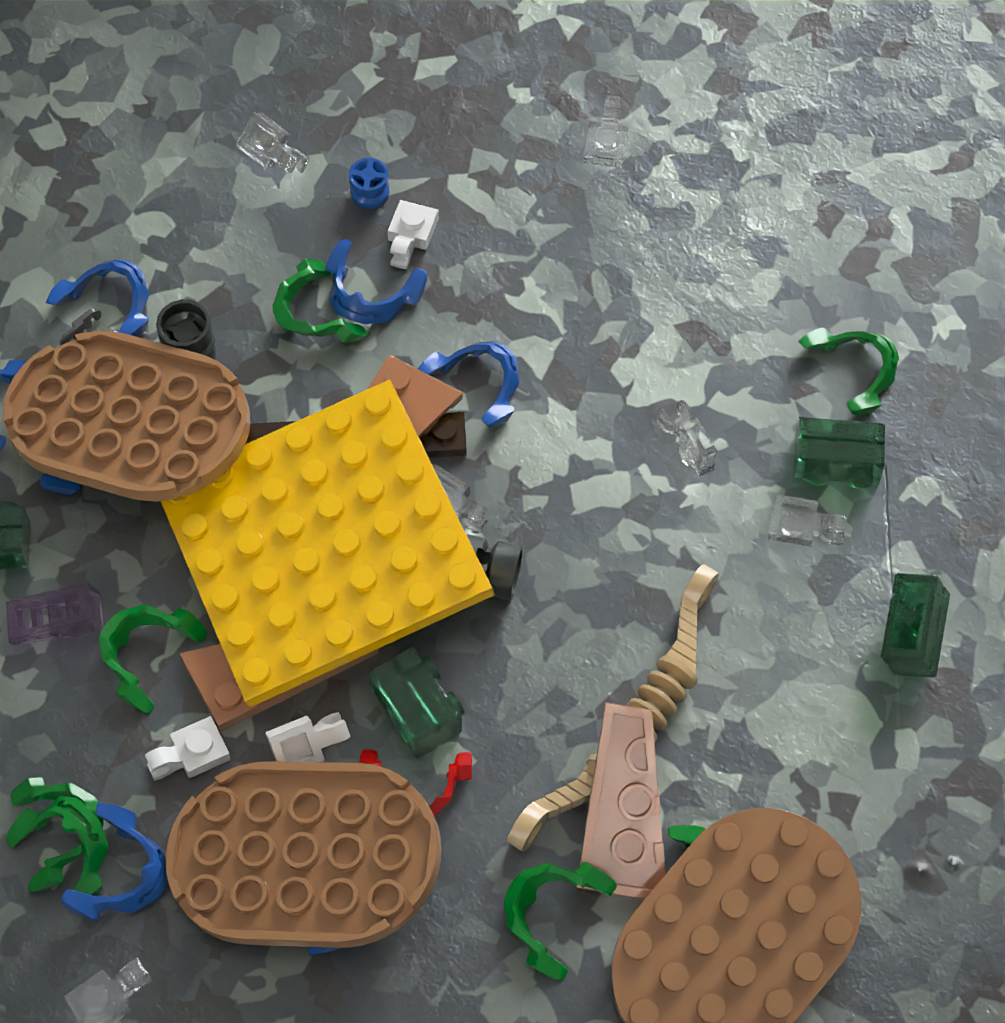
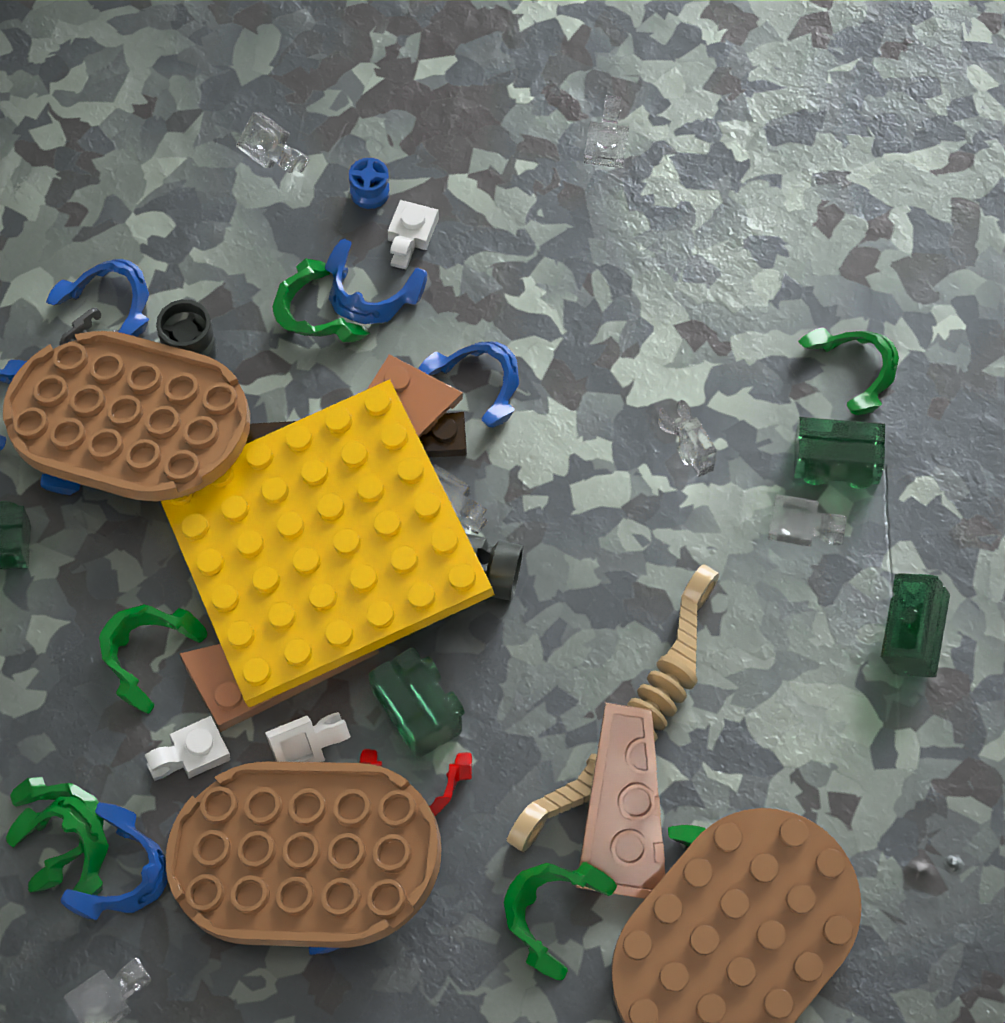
(75, 625): clear purple slope -> none

